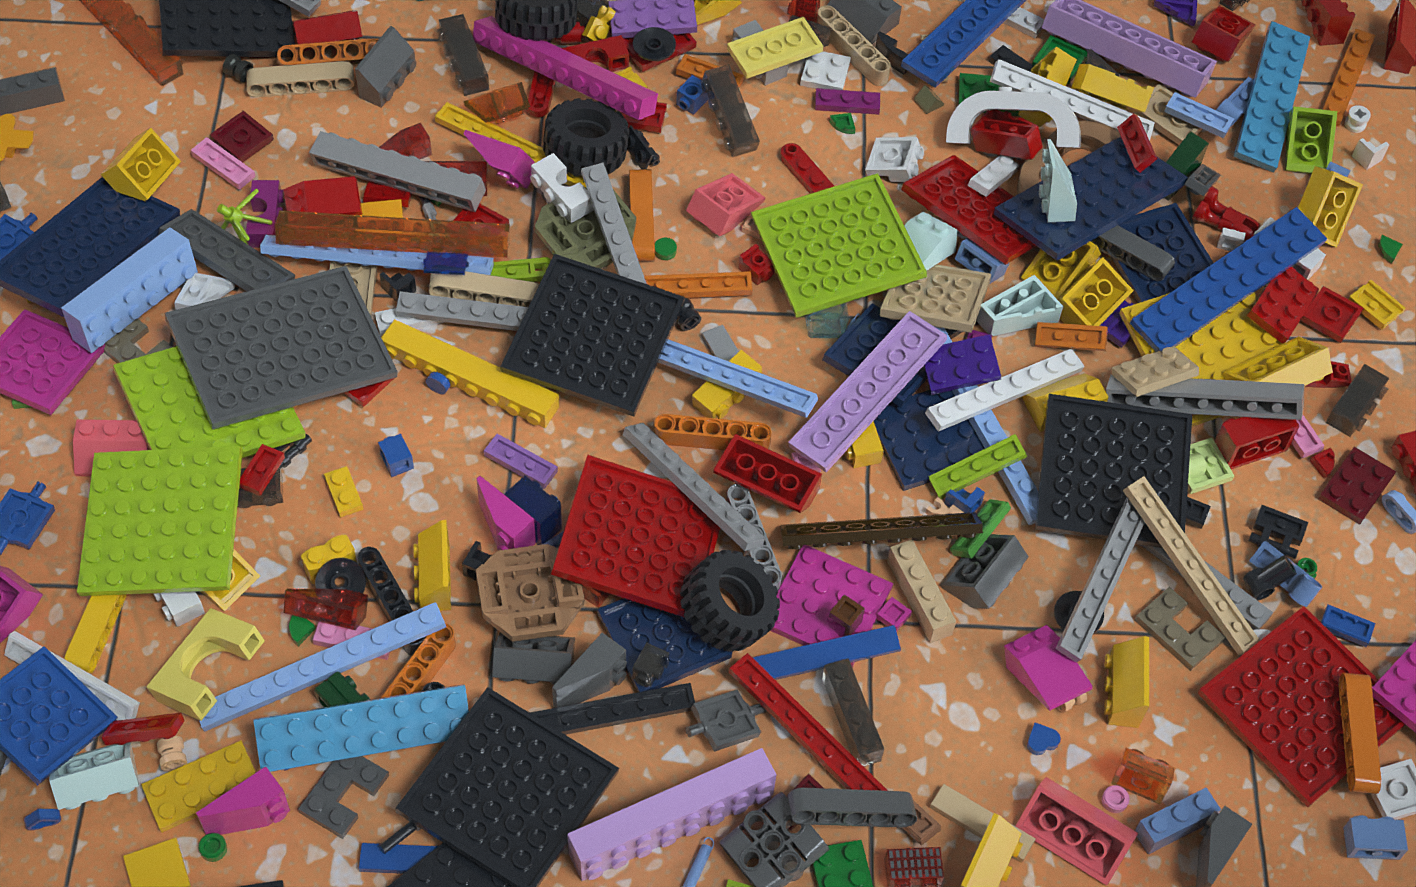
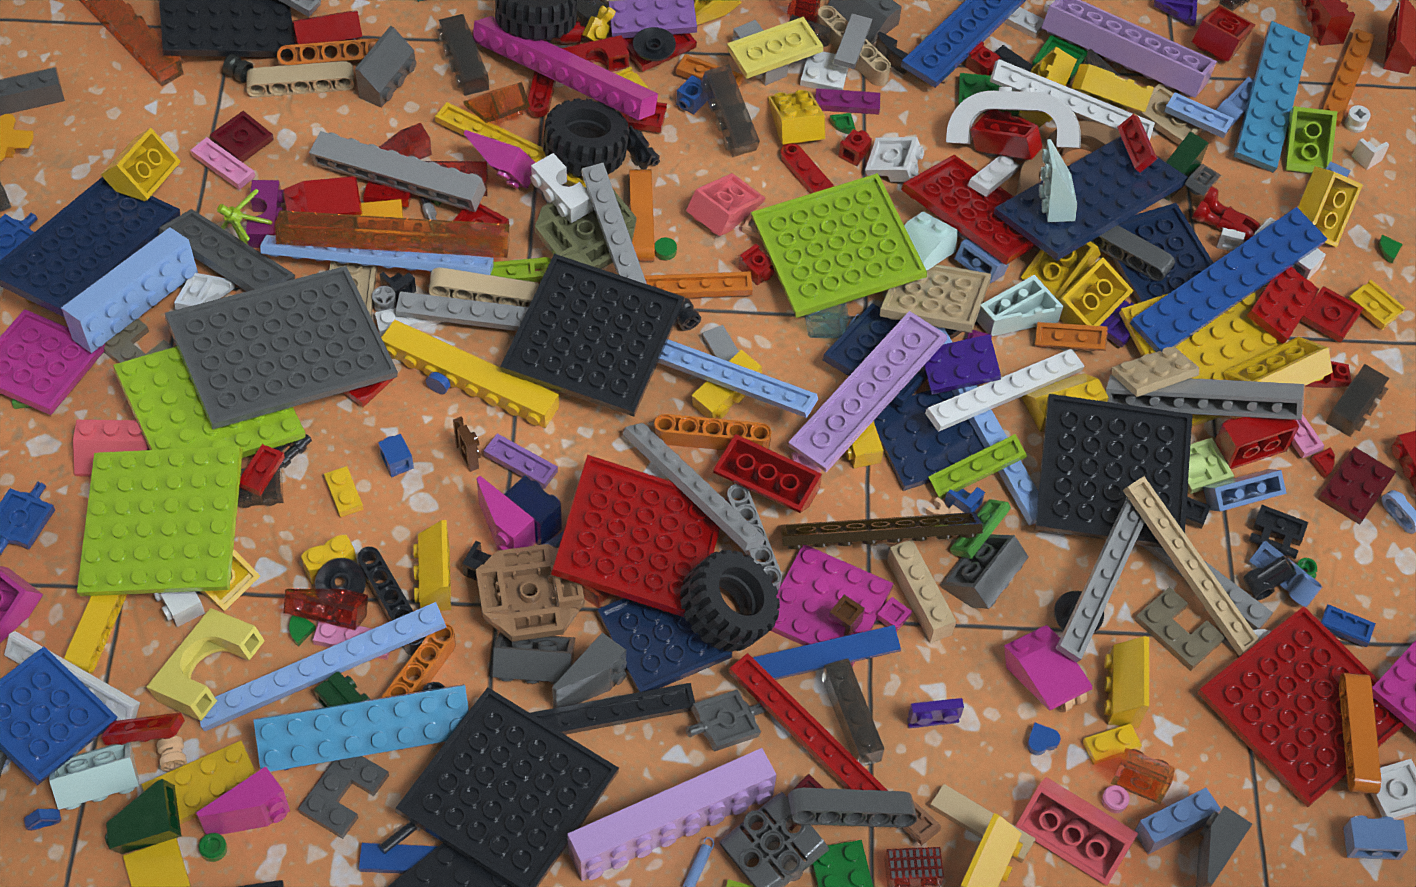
(146, 820): none -> dark green slope
(381, 295): none -> light grey wheel
(446, 263): clear blue piece -> none
(467, 443): none -> reddish brown plate
(650, 665): clear smoke brick -> none
(797, 117): none -> yellow slope
(853, 41): none -> light grey tile
(857, 143): none -> red brick
(928, 100): olive slope -> none
(935, 713): none -> dark purple plate
(981, 60): none -> red brick
(1111, 743): none -> yellow plate
(1244, 489): none -> medium blue brick

